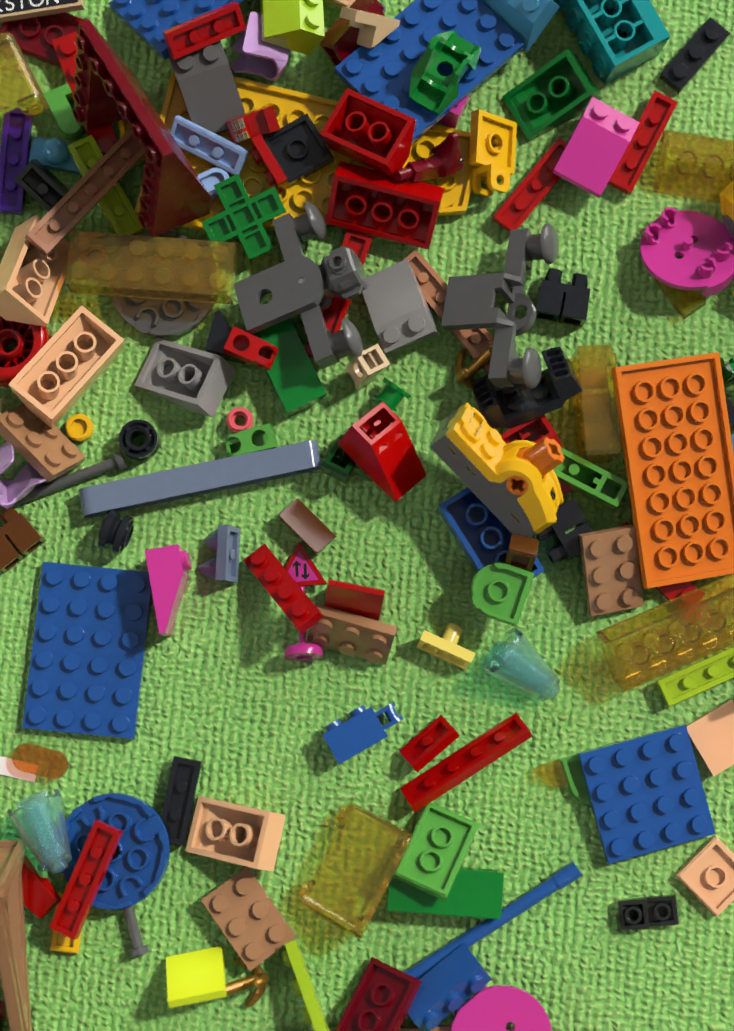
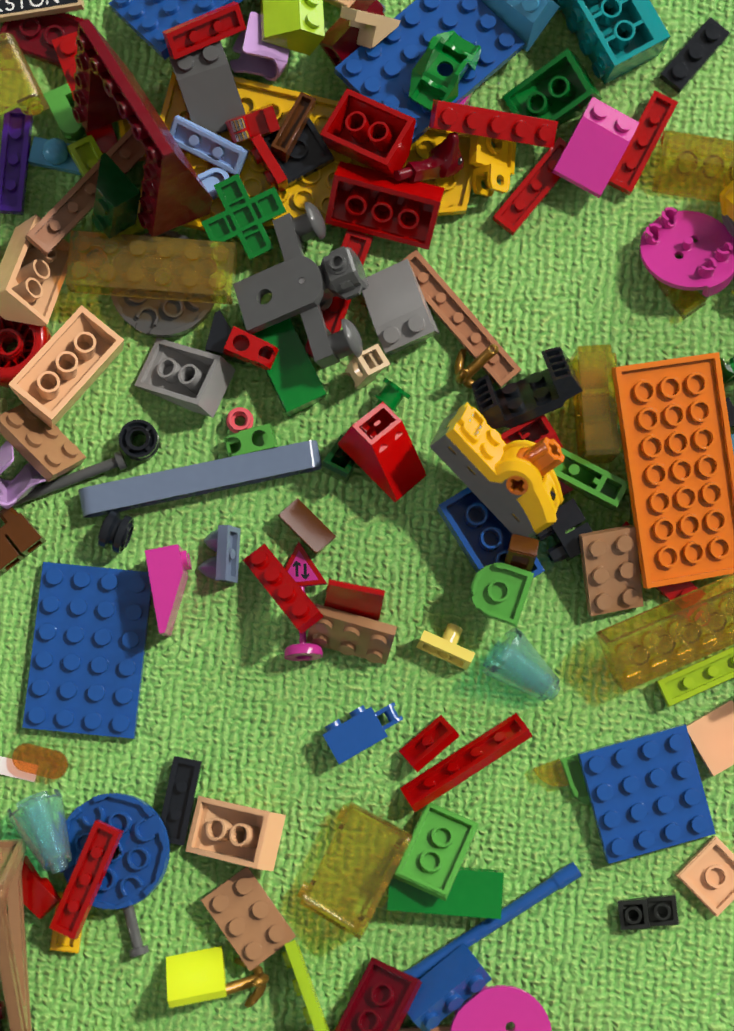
(41, 184): pearl dark grey slope -> none
(79, 428): yellow tile -> none
(115, 199): none -> dark green slope
(292, 127): none -> reddish brown piece
(472, 299): dark grey piece -> none
(493, 124): none -> red plate
(574, 303): black hips -> none

